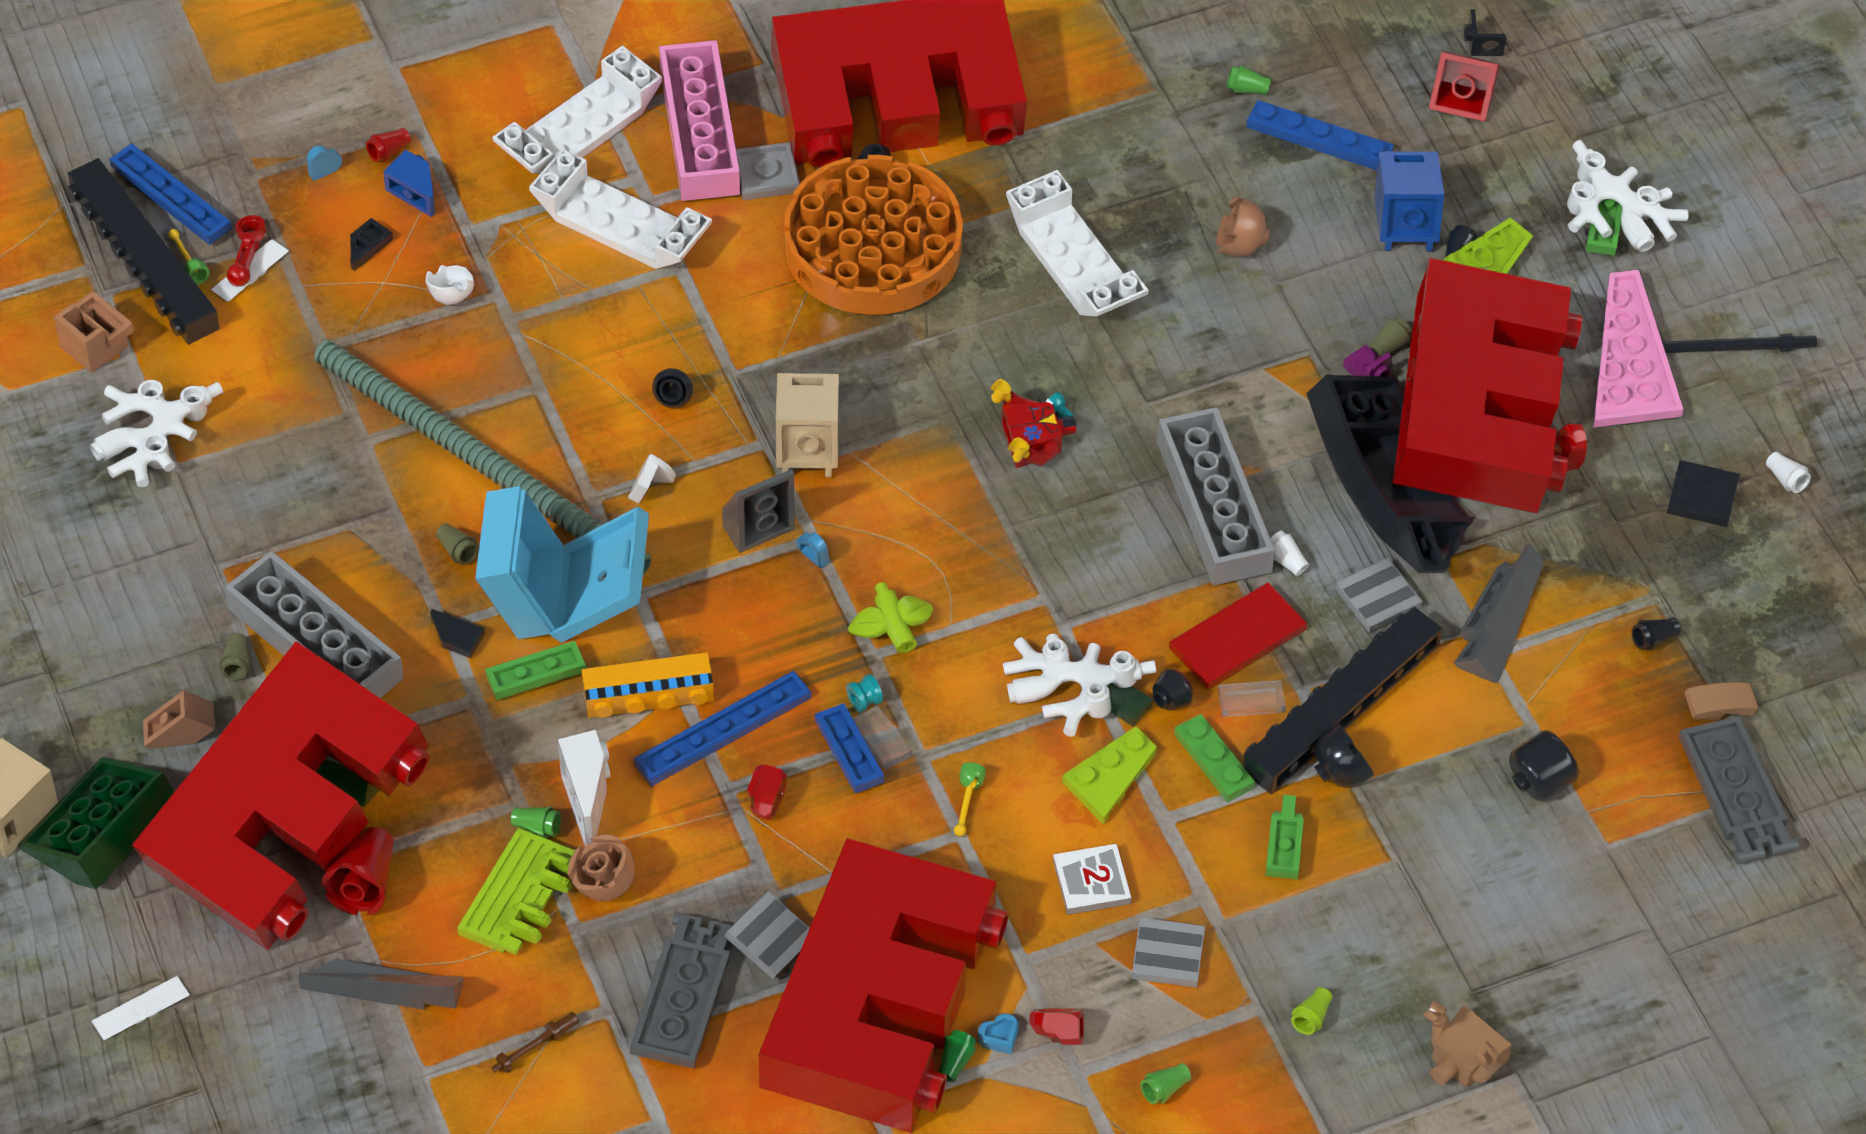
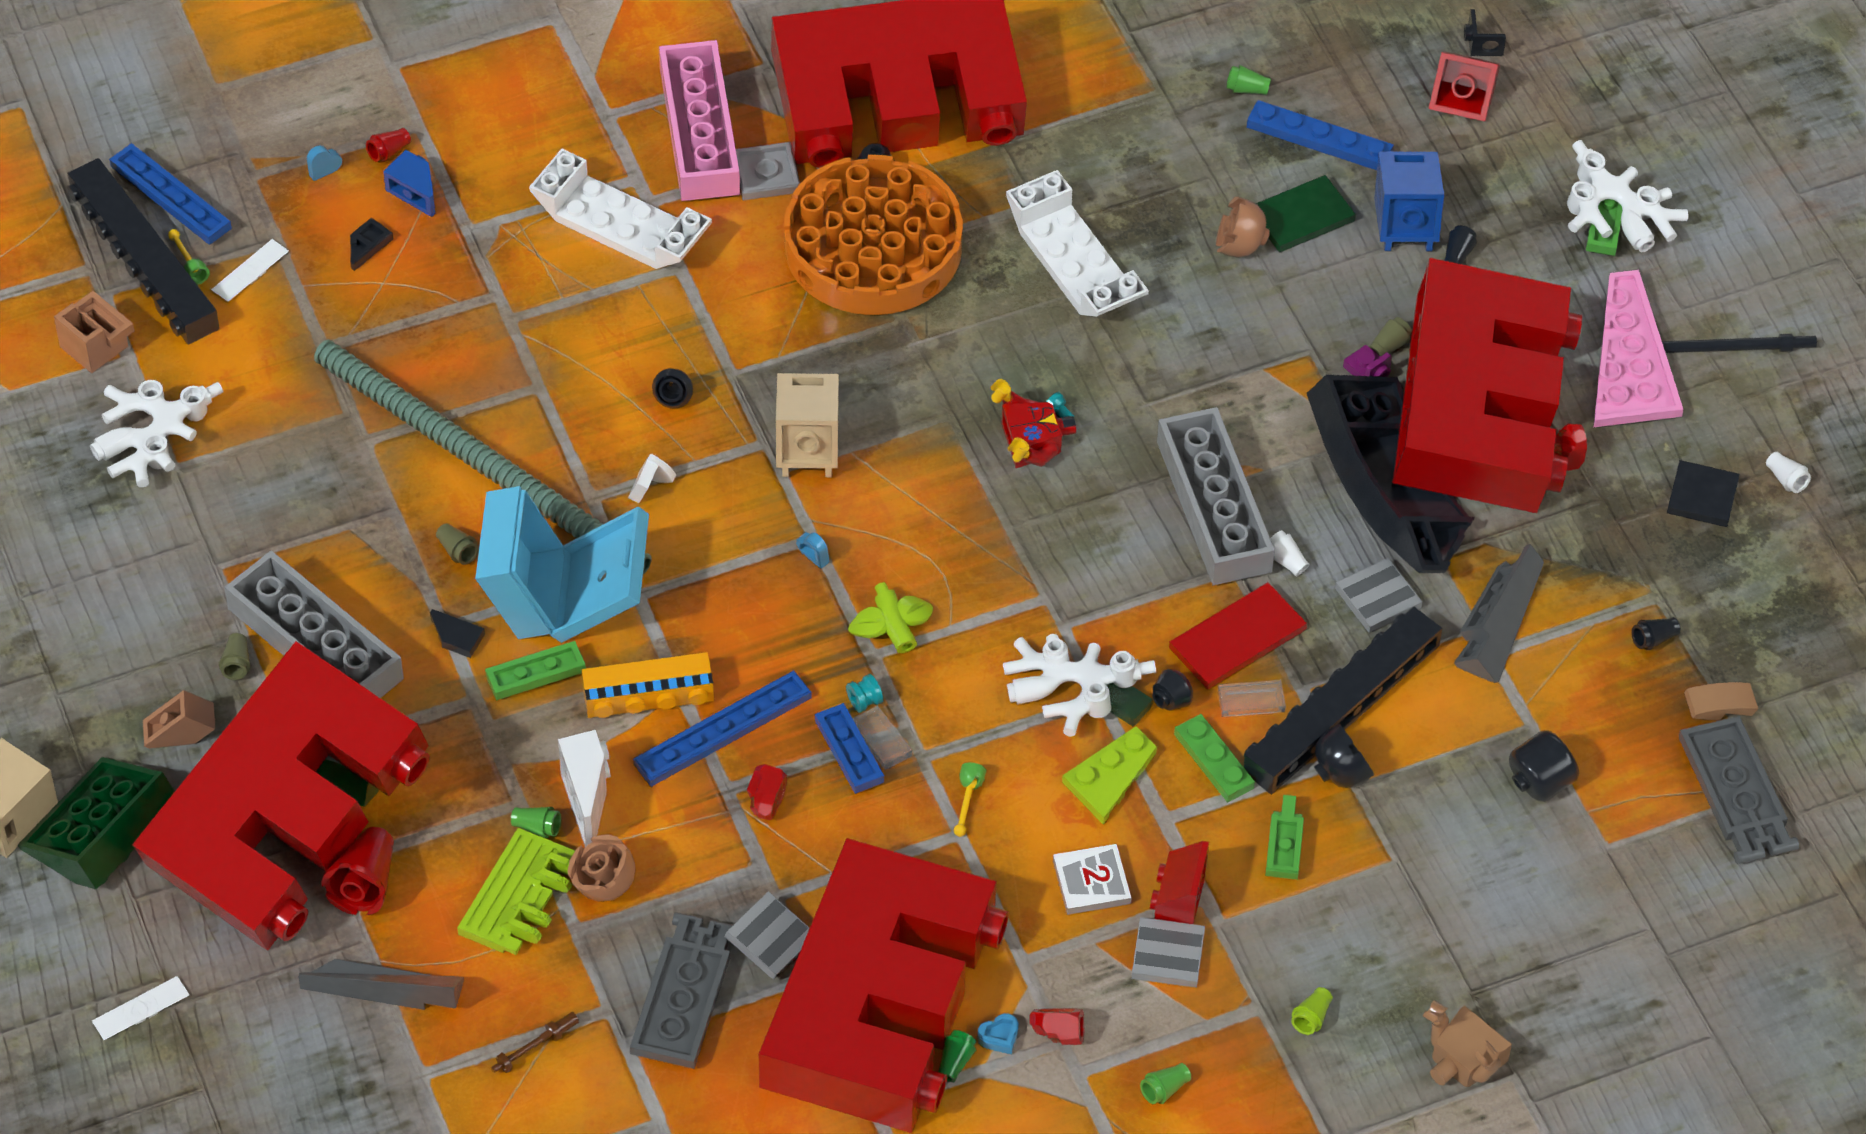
(239, 272): red piece -> none
(450, 284): white hair -> none
(586, 117): white slope -> none
(760, 512): dark grey slope -> none
(1181, 884): none -> red slope
(1305, 213): none -> dark green tile
(1495, 249): lime wing -> none

